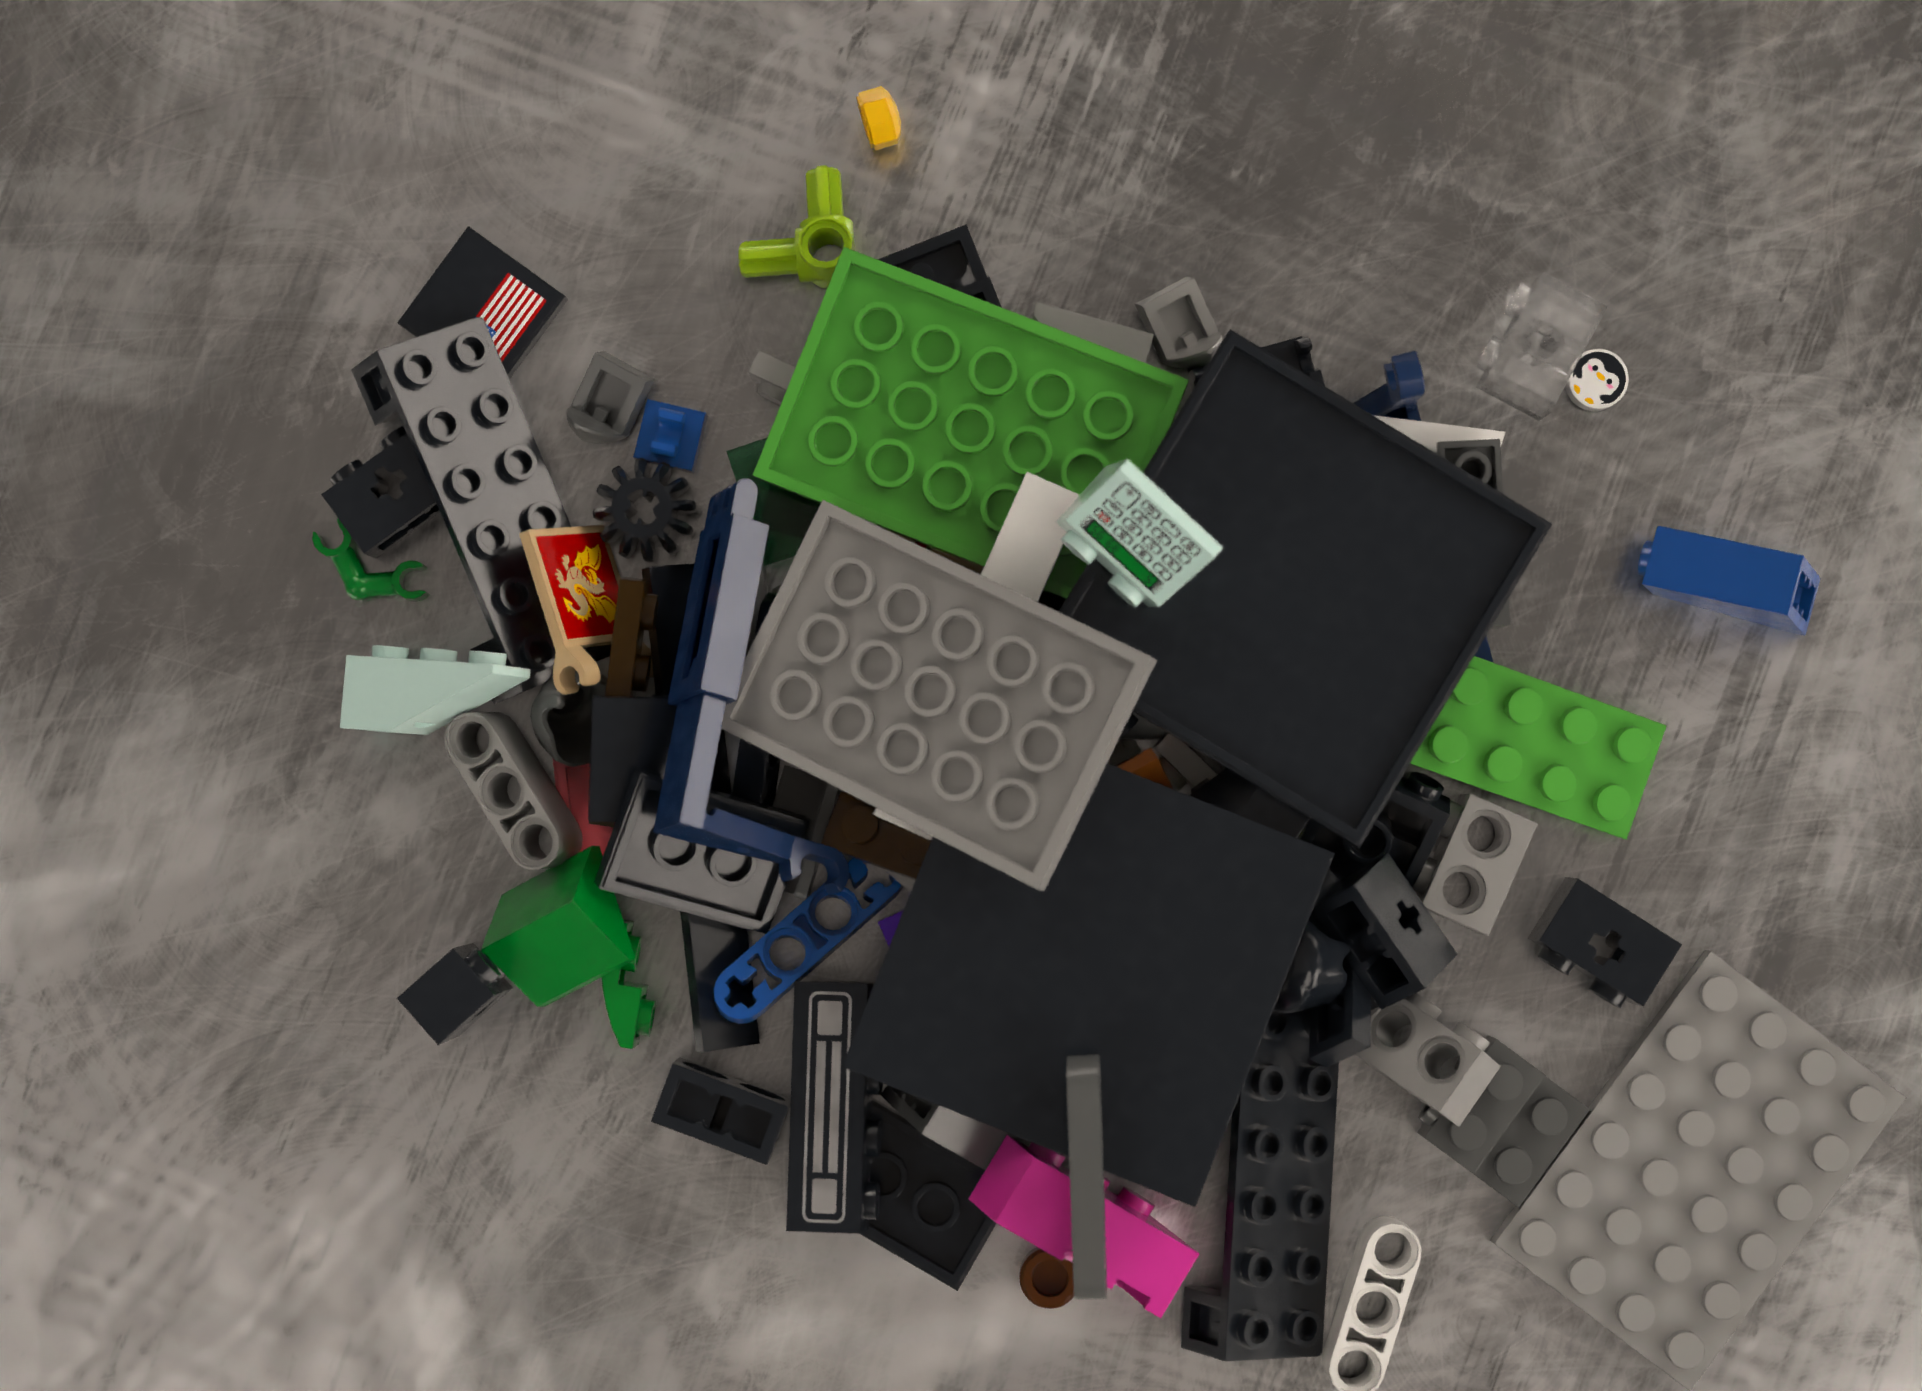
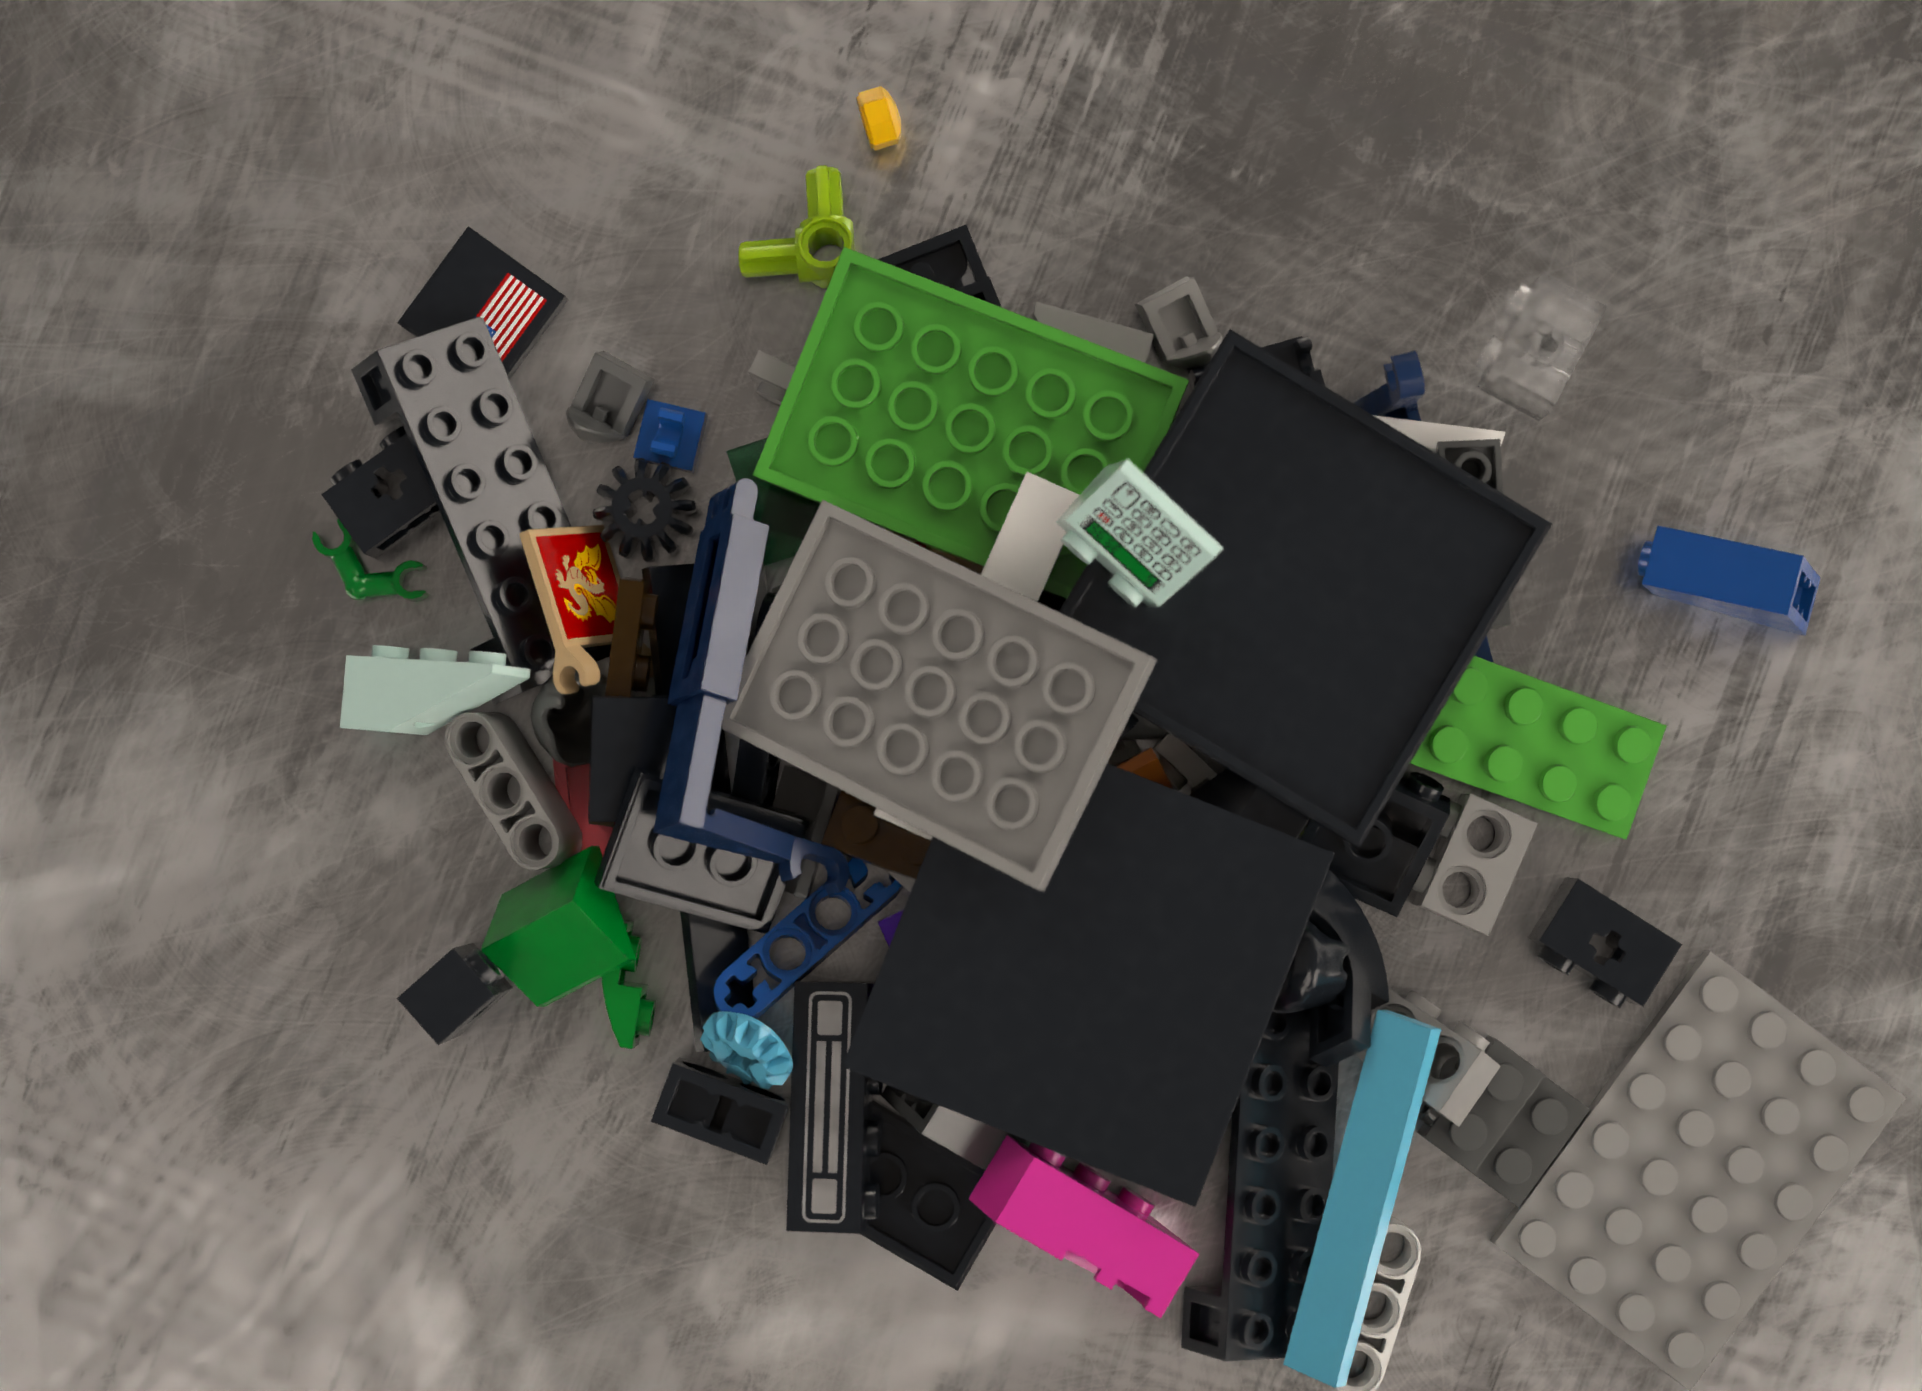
(747, 1049): none -> medium azure gear
(1046, 1279): reddish brown tile -> none
(1086, 1176): dark grey beam -> none
(1361, 1197): none -> medium azure tile
(1388, 930): black brick -> none
(1597, 380): white tile -> none

